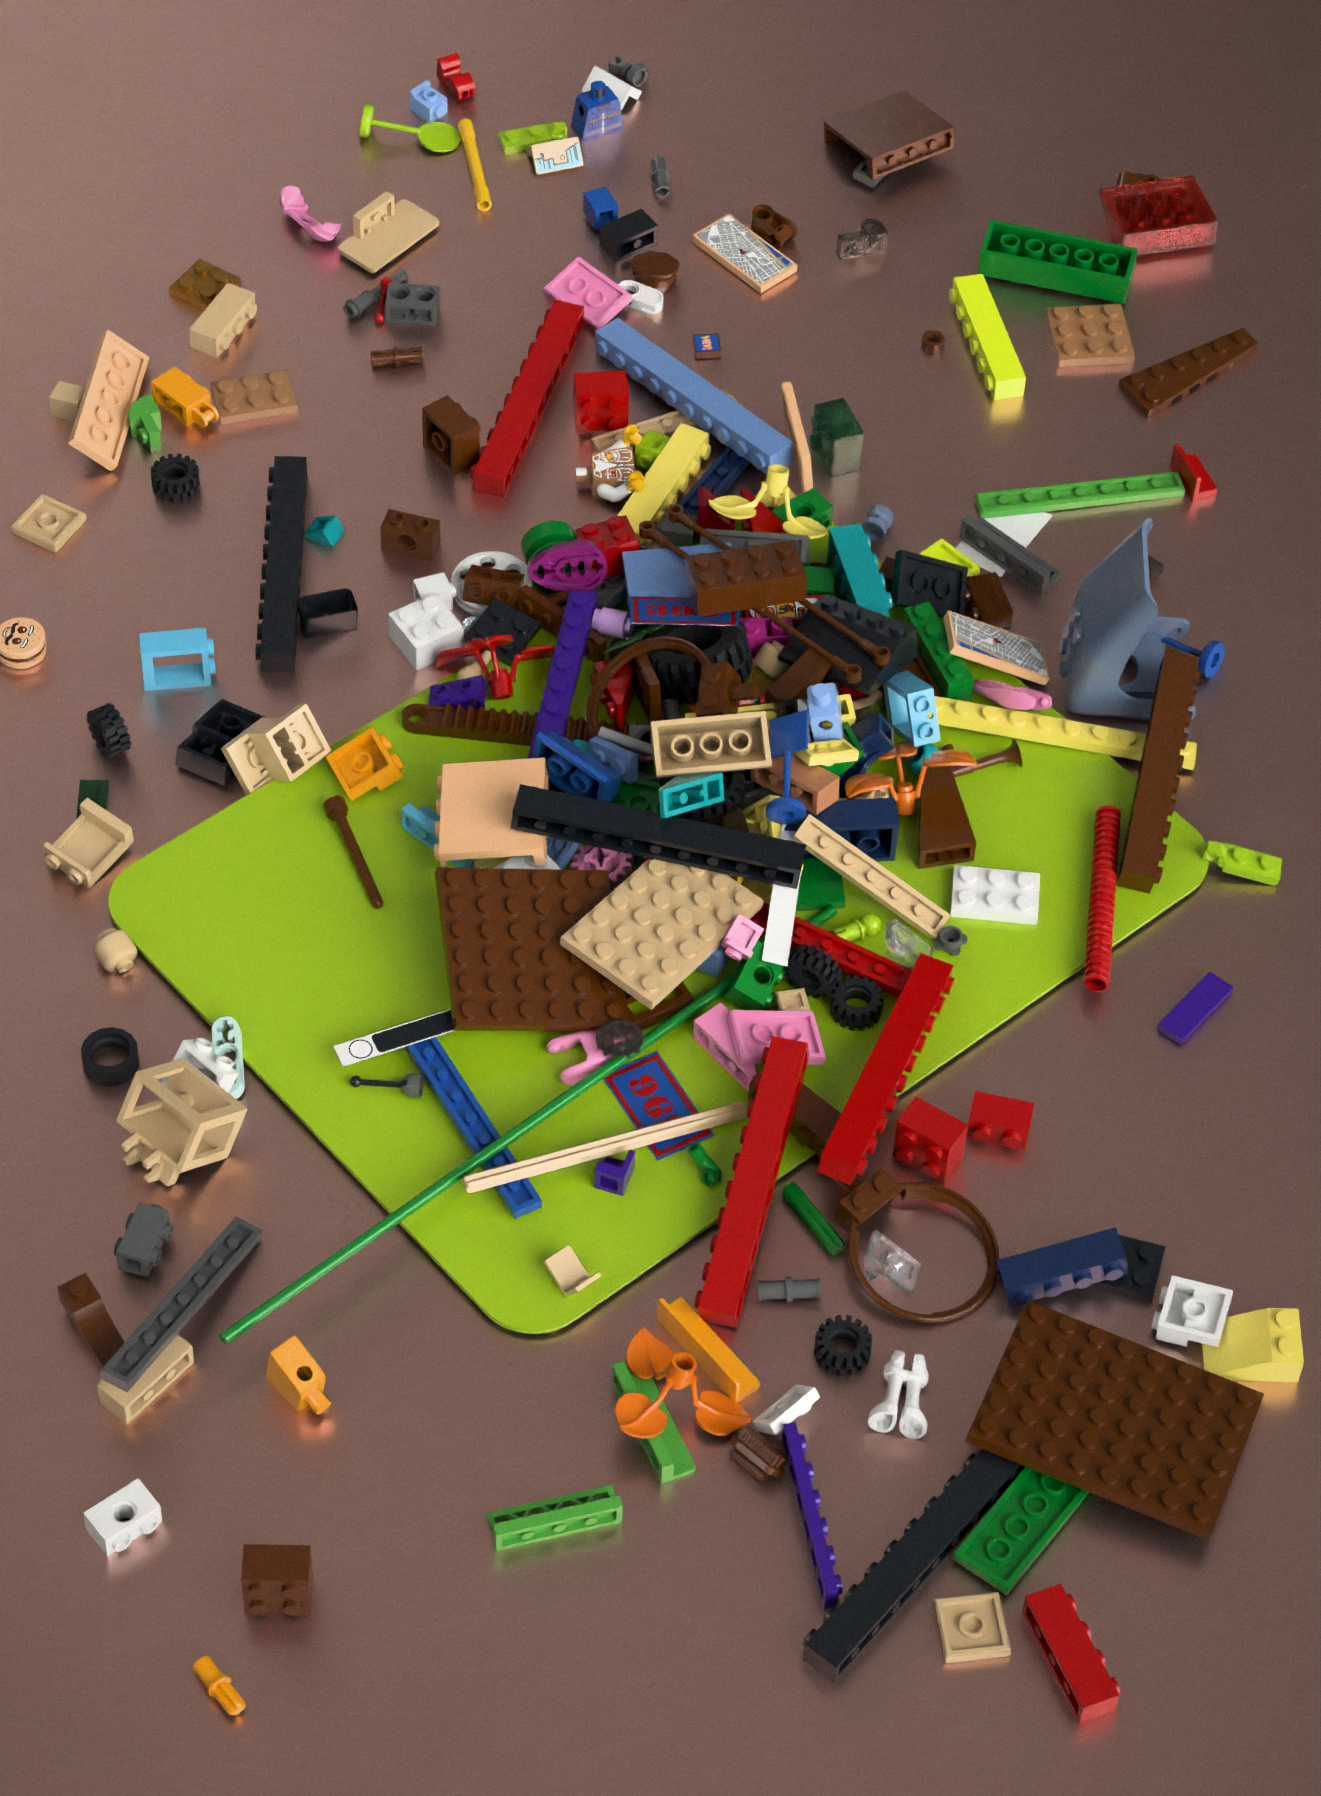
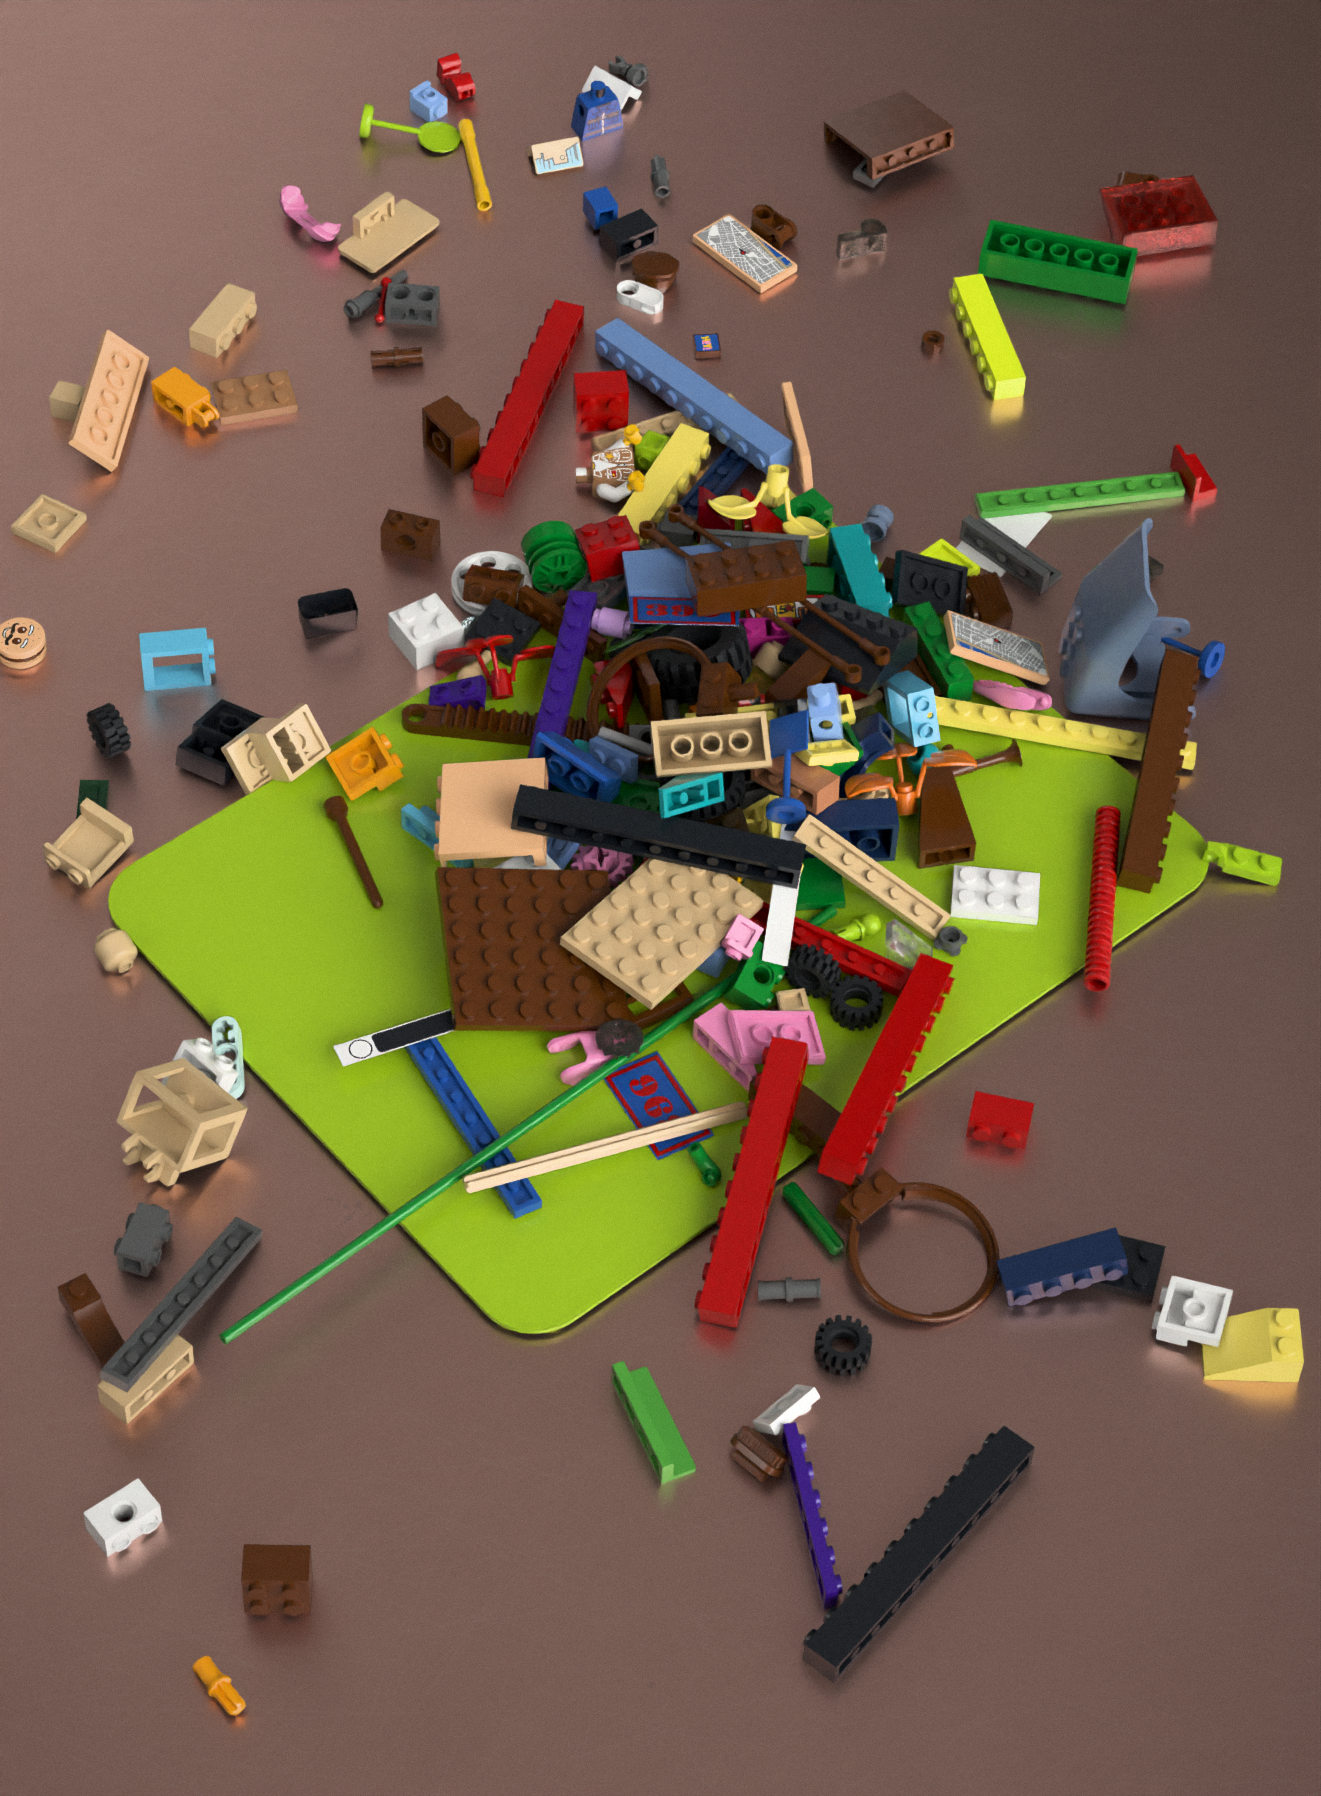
(110, 1038): black tyre -> none
(146, 422): bright green brick -> none
(175, 467): black tyre -> none
(202, 284): pearl gold plate -> none
(283, 564): black brick -> none
(297, 1376): light orange torso -> none
(325, 530): teal slope -> none
(410, 1085): hinge -> none
(435, 584): white brick -> none
(517, 140): lime hinge -> none
(555, 1522): bright green fence -> none
(569, 1271): tan bracket -> none
(572, 551): magenta piece -> none
(589, 288): bright pink tile -> none
(614, 1174): dark purple panel -> none
(642, 1418): orange plant -> none
(707, 1349): light orange panel -> none
(836, 437): clear green brick -> none
(884, 1415): white piece -> none
(889, 1260): clear slope -> none
(929, 1140): red brick -> none
(971, 1627): tan tile -> none
(1018, 1528): green plate -> none
(1071, 1653): red brick -> none
(1090, 335): medium nougat plate -> none
(1116, 1419): reddish brown plate -> none
(1161, 383): reddish brown wing -> none
(1195, 1008): dark purple tile -> none

